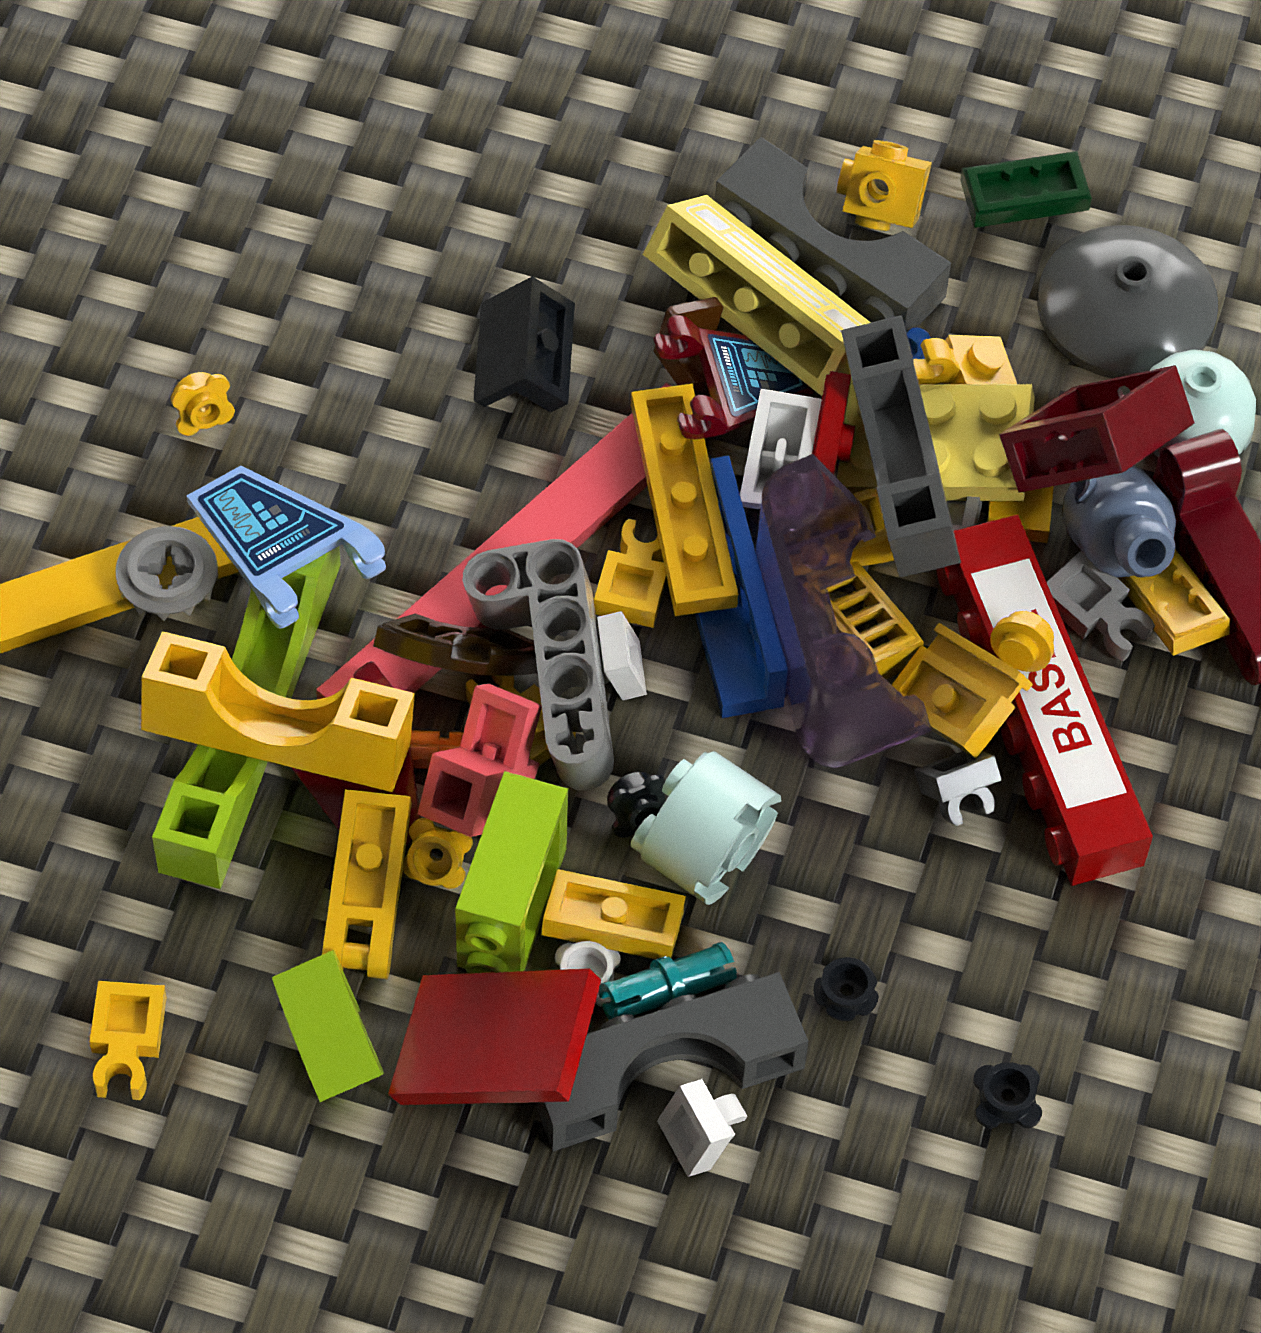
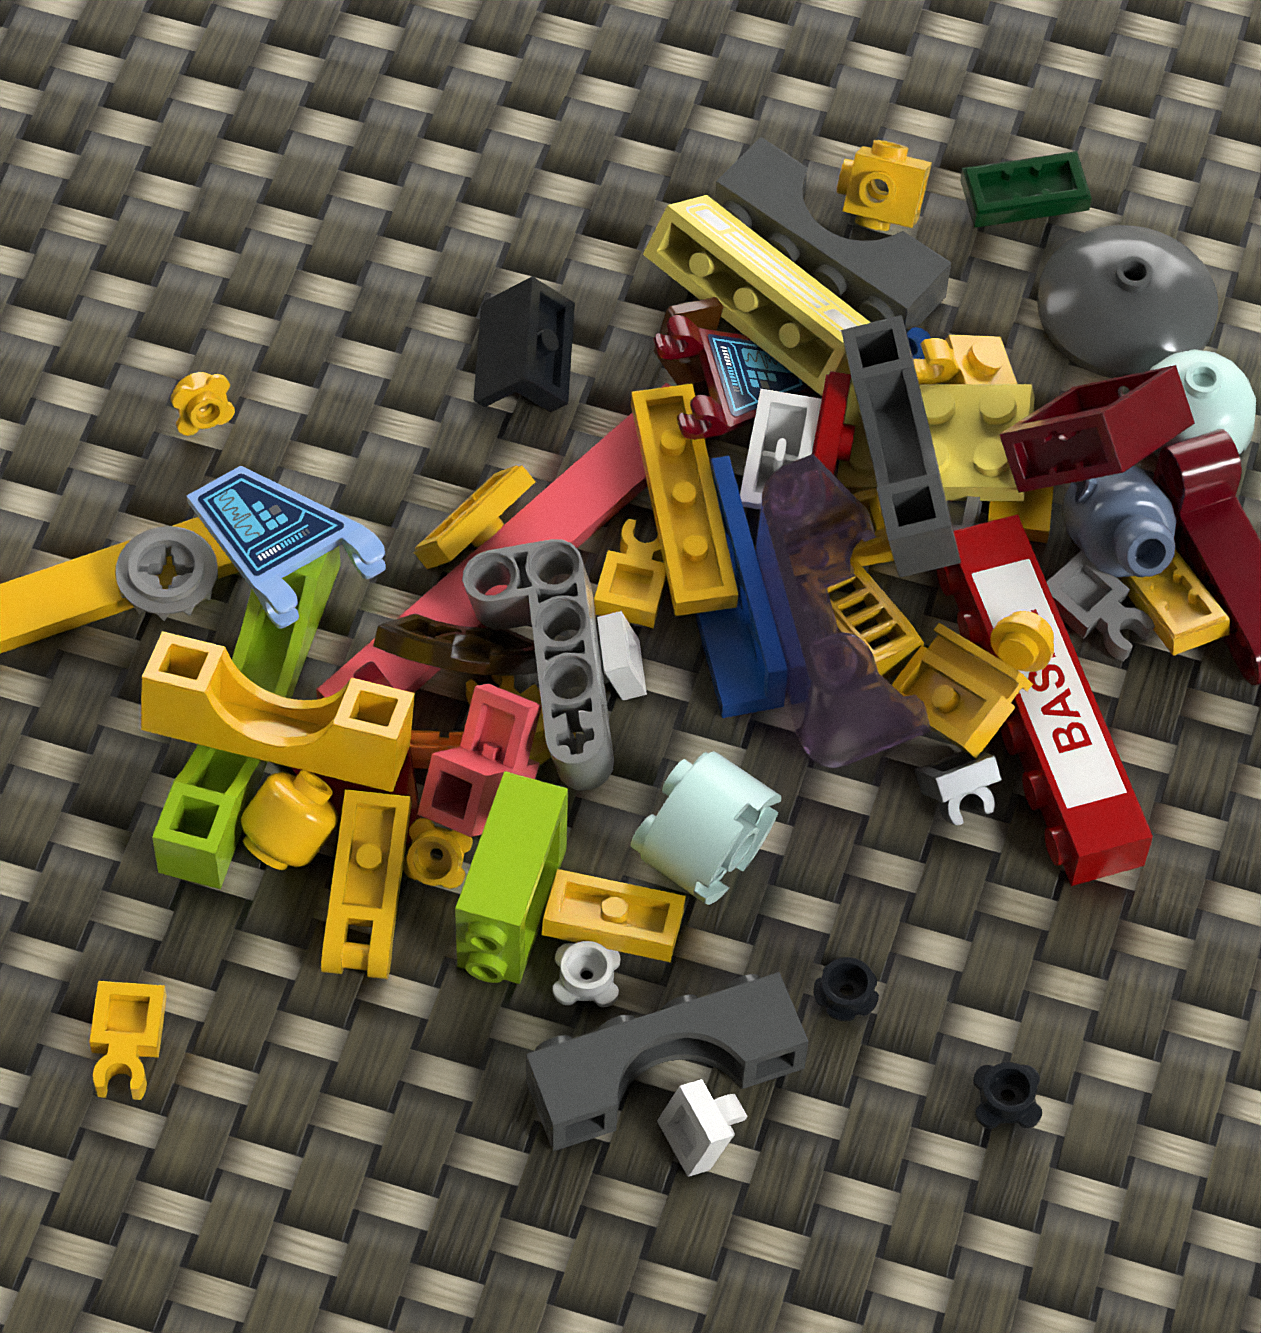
(289, 819): none -> yellow head
(327, 1026): lime slope -> none
(475, 518): none -> yellow plate
(495, 1037): red tile -> none
(633, 800): black plate -> none
(668, 980): teal pin -> none

